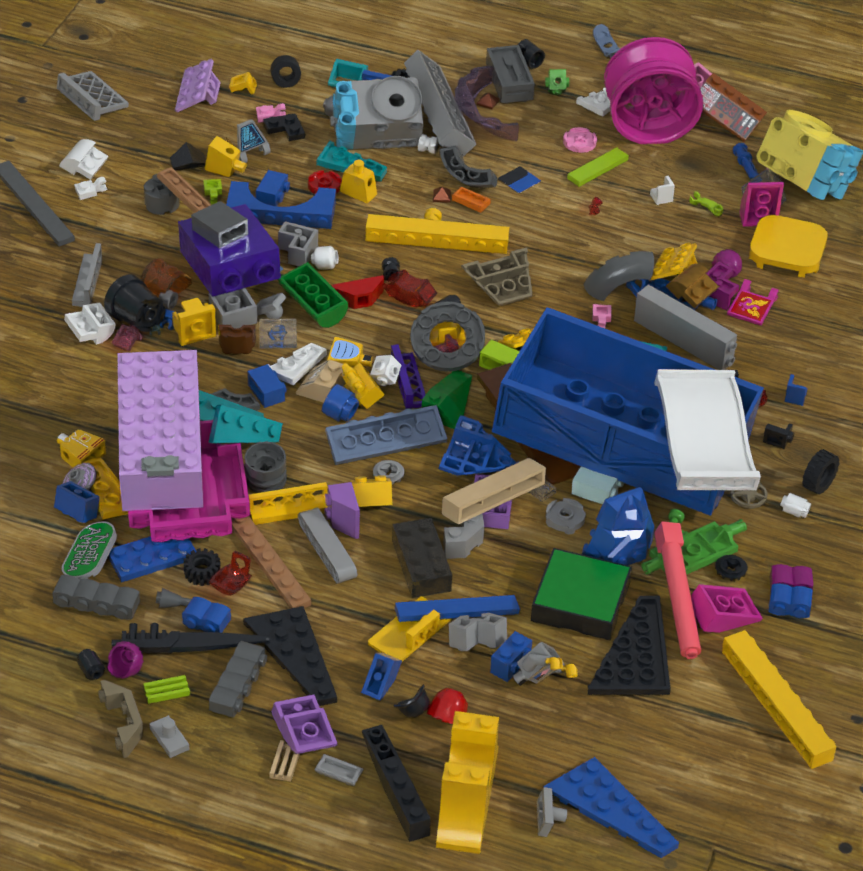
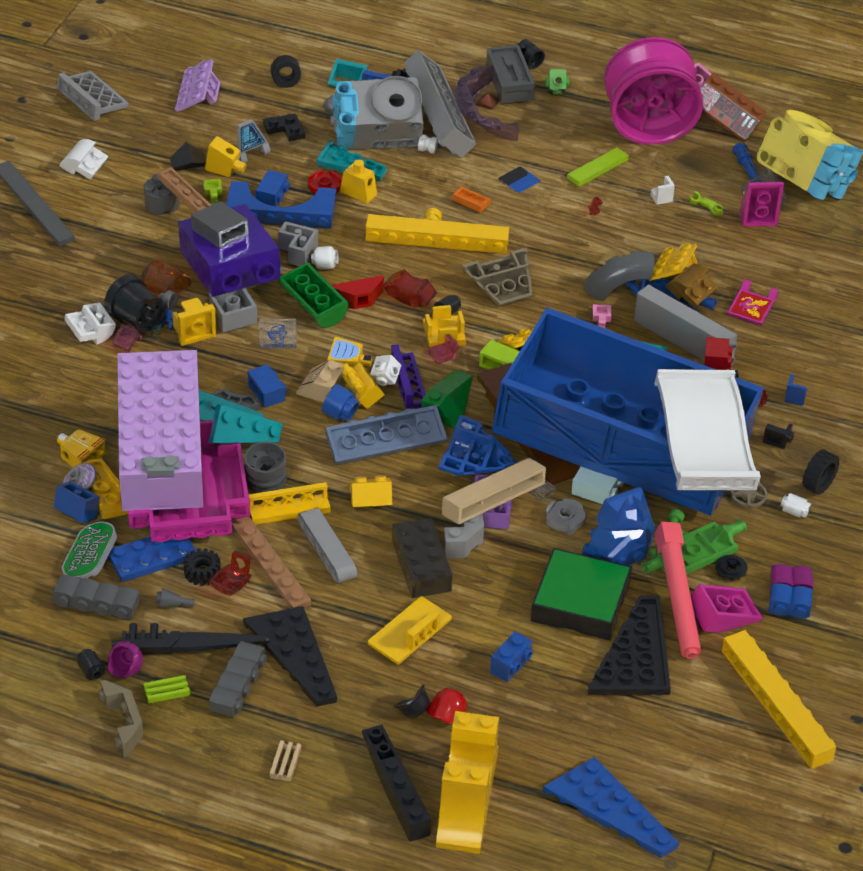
(87, 277): light grey fence -> none
(88, 189): white plate -> none
(169, 736): light grey tile -> none
(206, 616): blue brick -> none
(237, 339): reddish brown cylinder -> none
(243, 81): yellow bracket -> none
(268, 111): bright pink plate -> none
(271, 306): light grey tile -> none
(300, 363): white wing -> none
(303, 724): medium lavender slope -> none
(338, 770): light grey tile -> none
(343, 509): medium lavender slope -> none
(381, 675): blue slope -> none
(385, 466): light grey gear -> none
(389, 266): black wheel -> none
(442, 195): copper slope -> none
(447, 312): dark grey plate -> none
(455, 164): dark grey brick -> none
(457, 607): blue tile -> none
(486, 630): light grey brick -> none
(541, 663): light grey torso -> none
(547, 813): light grey tile -> none
(580, 140): bright pink tile -> none
(596, 102): white wing -> none
(602, 37): sand blue piece -> none
(718, 353): none -> red piece
(720, 274): magenta panel -> none
(730, 259): magenta hair -> none
(788, 244): yellow tile -> none

